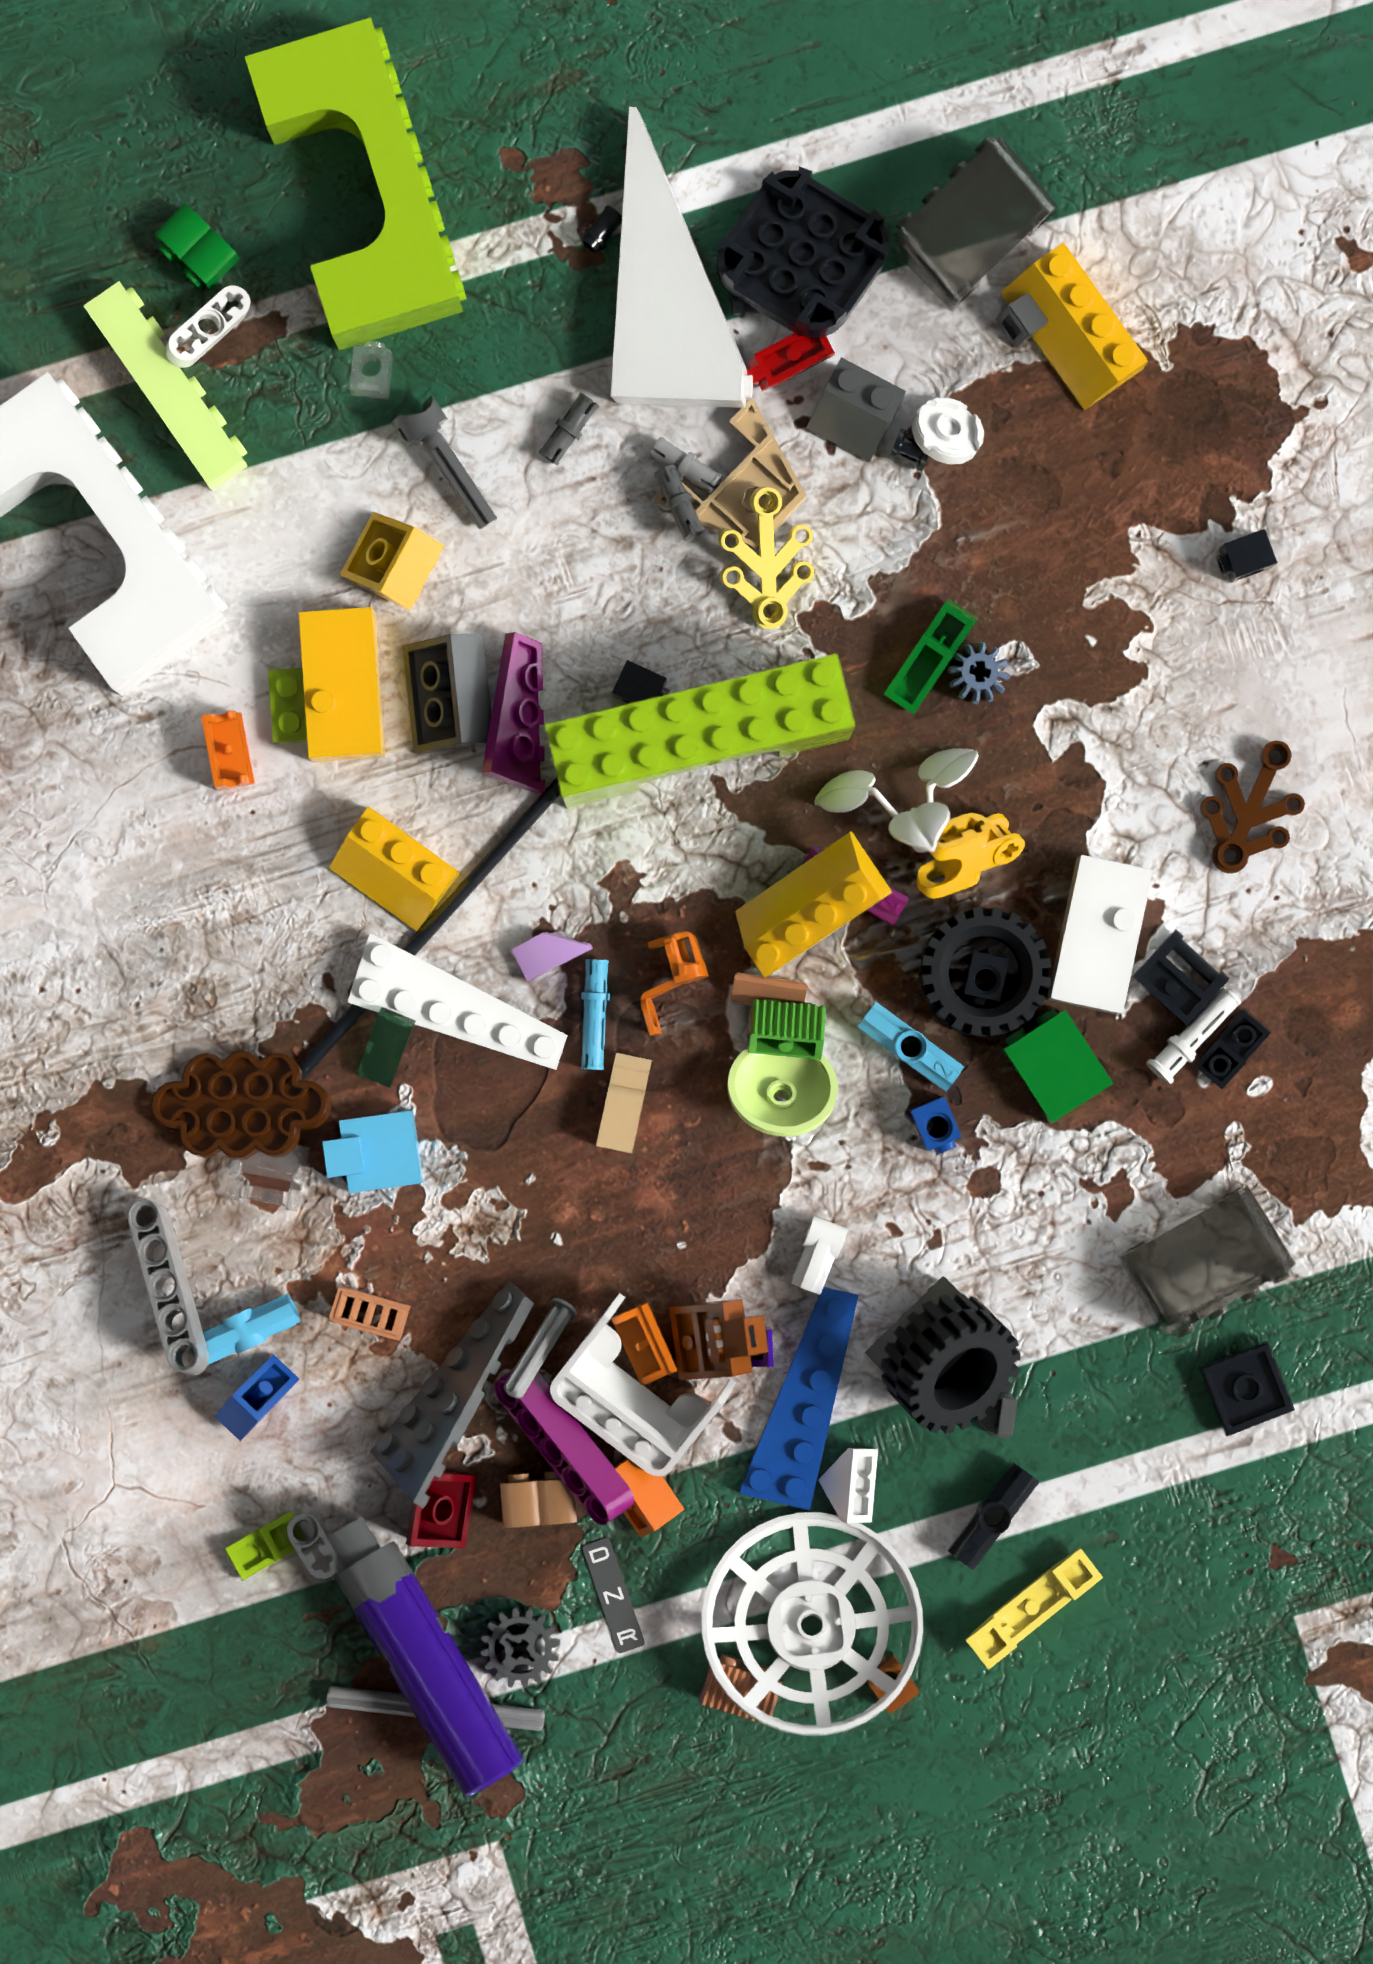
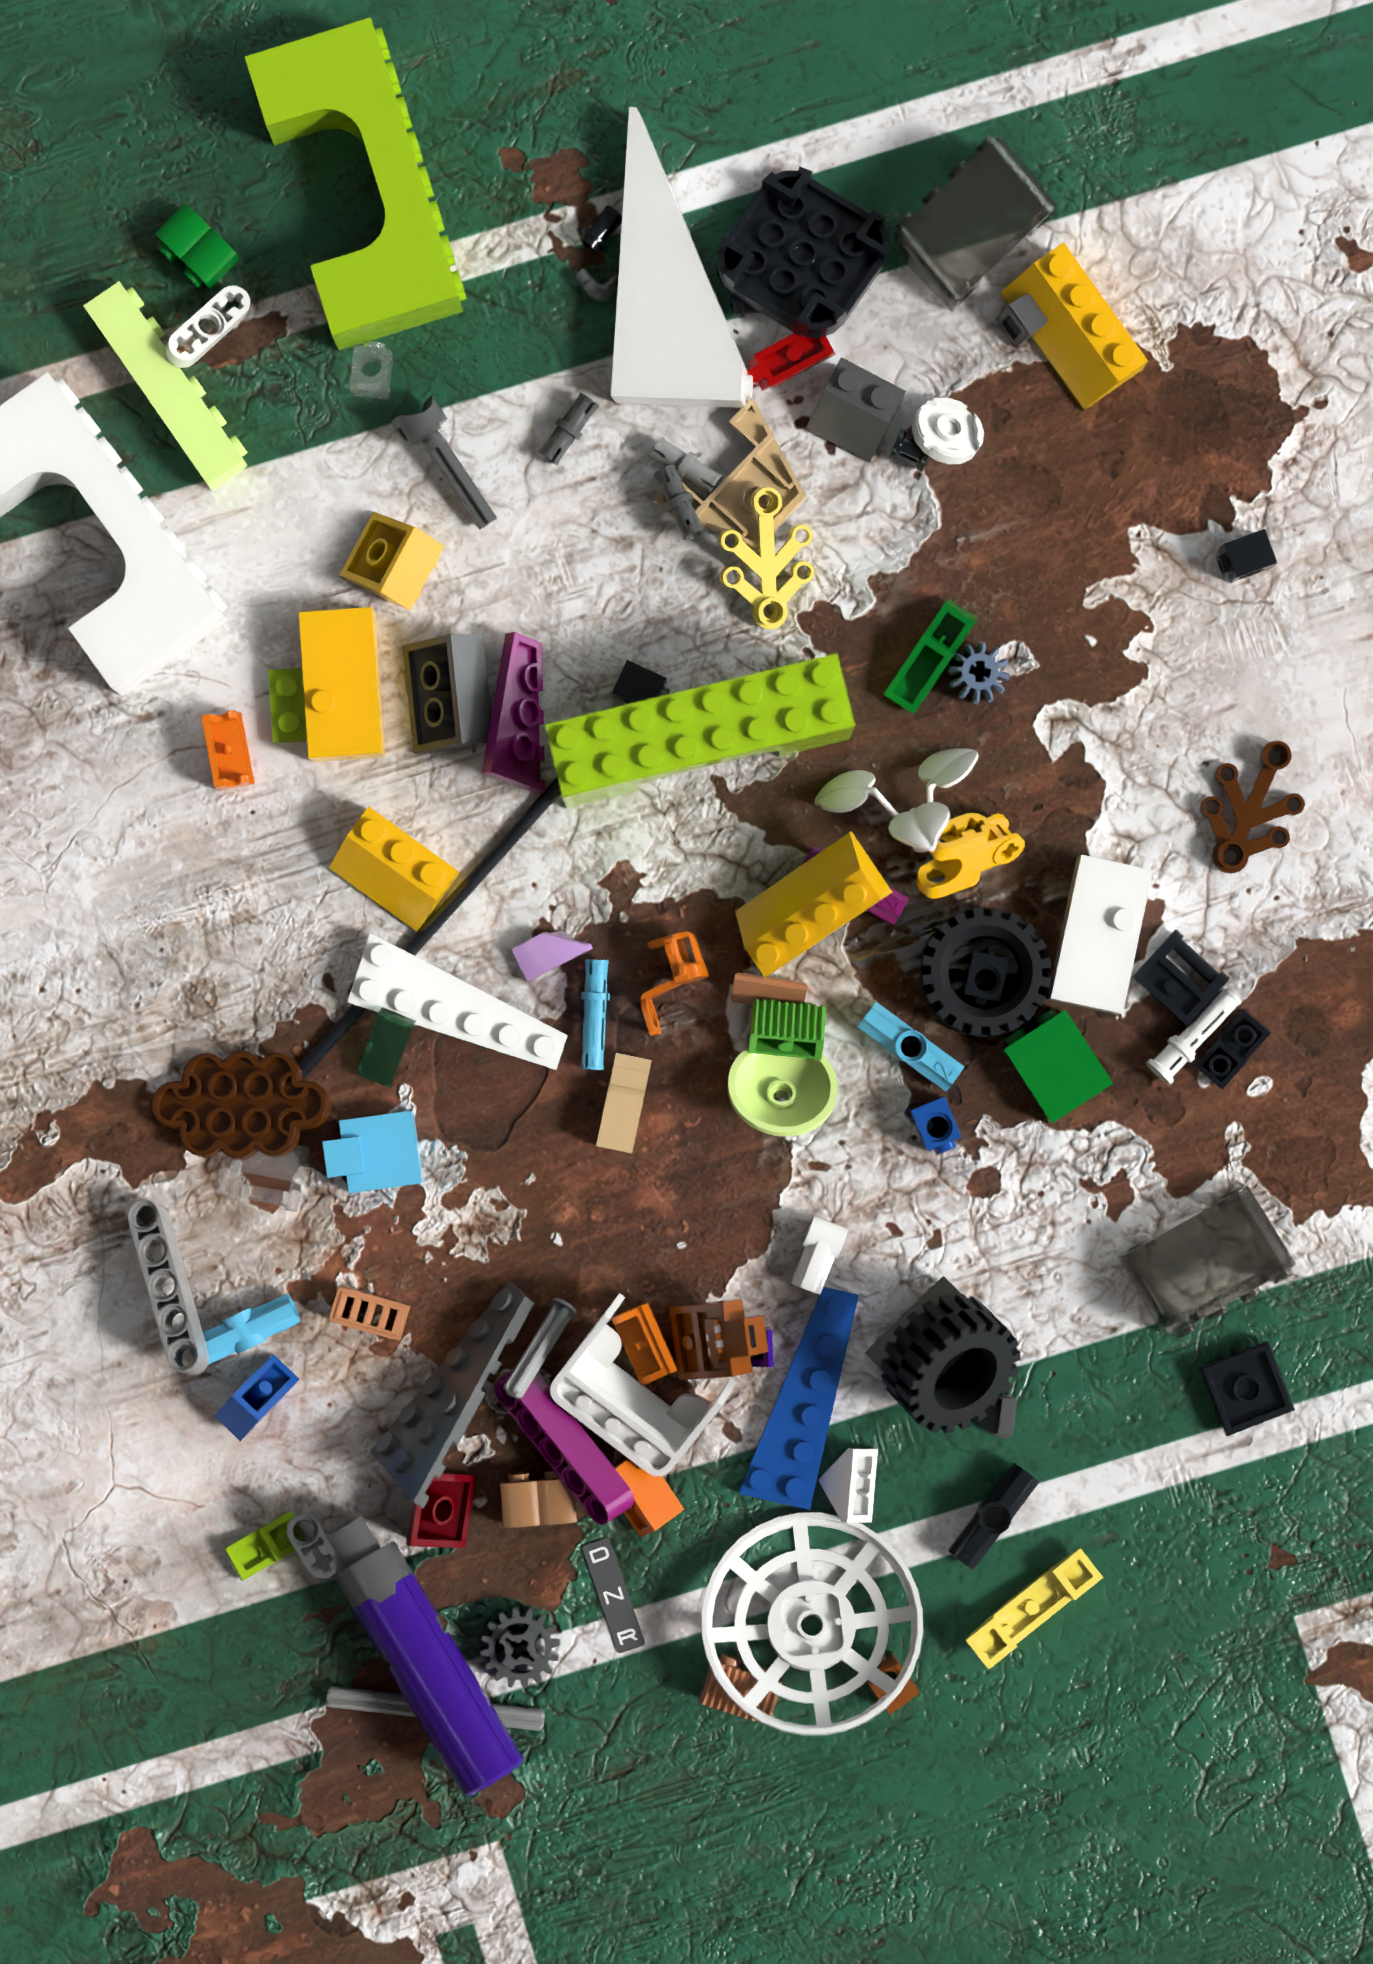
(595, 289): none -> dark grey animal

